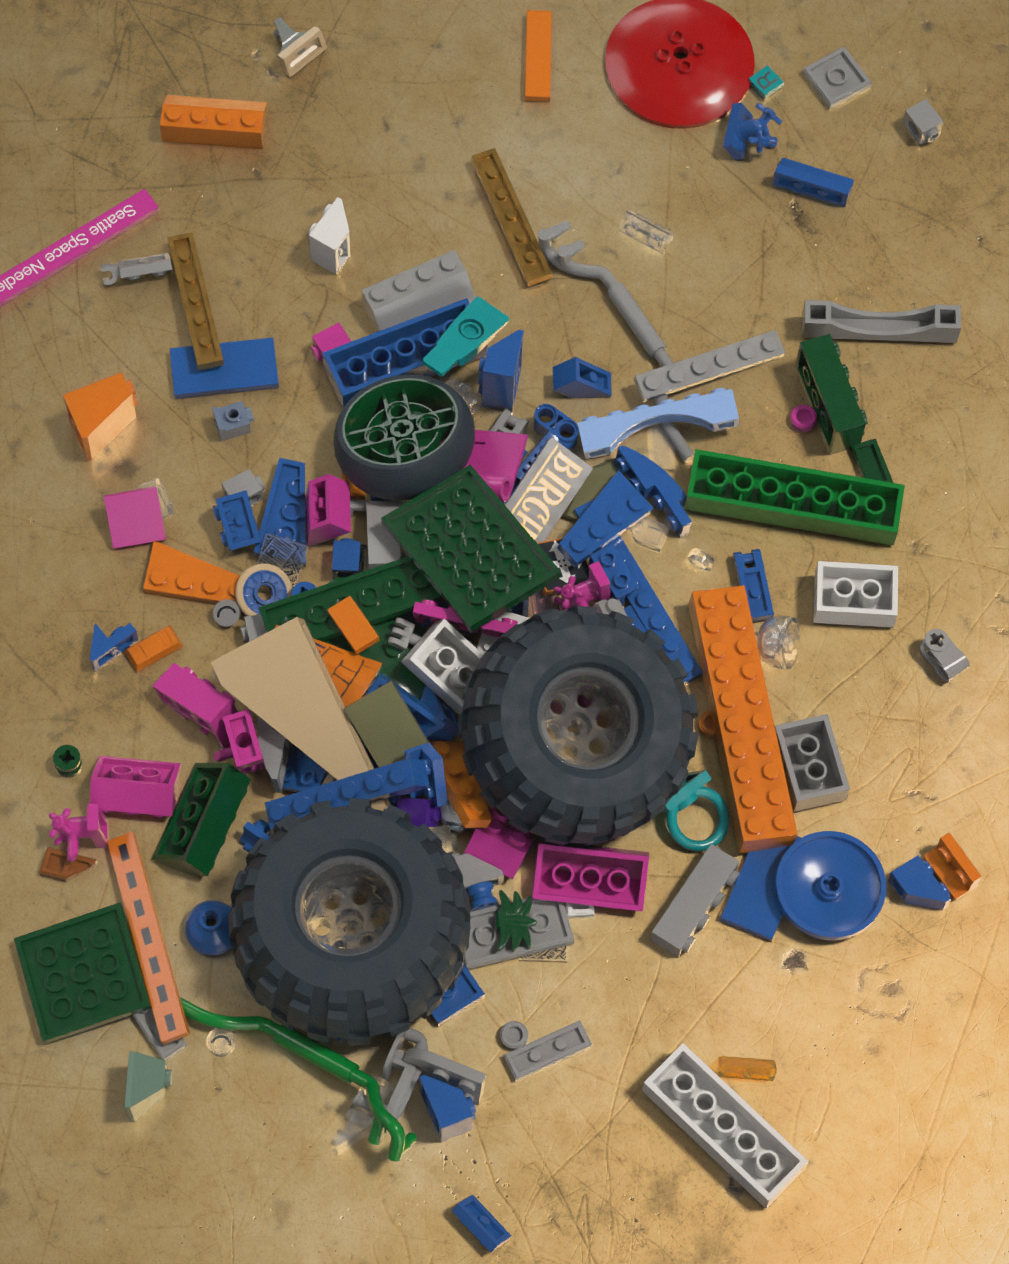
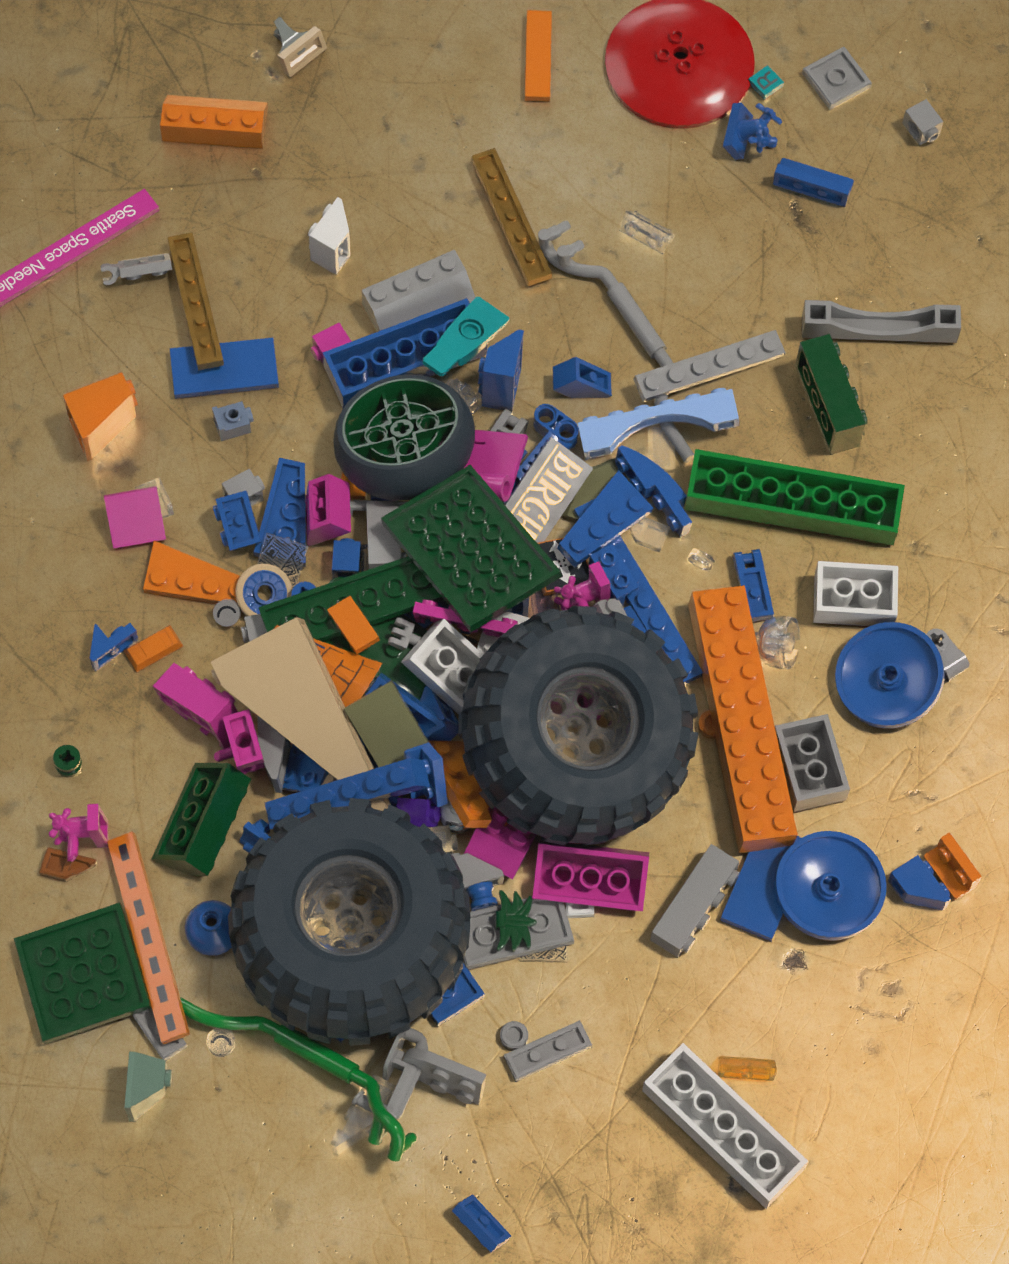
(135, 786): dark pink slope -> none
(447, 1107): blue slope -> none
(688, 793): teal tile -> none
(803, 418): dark pink tile -> none
(870, 461): dark green tile -> none
(889, 675): none -> blue dish

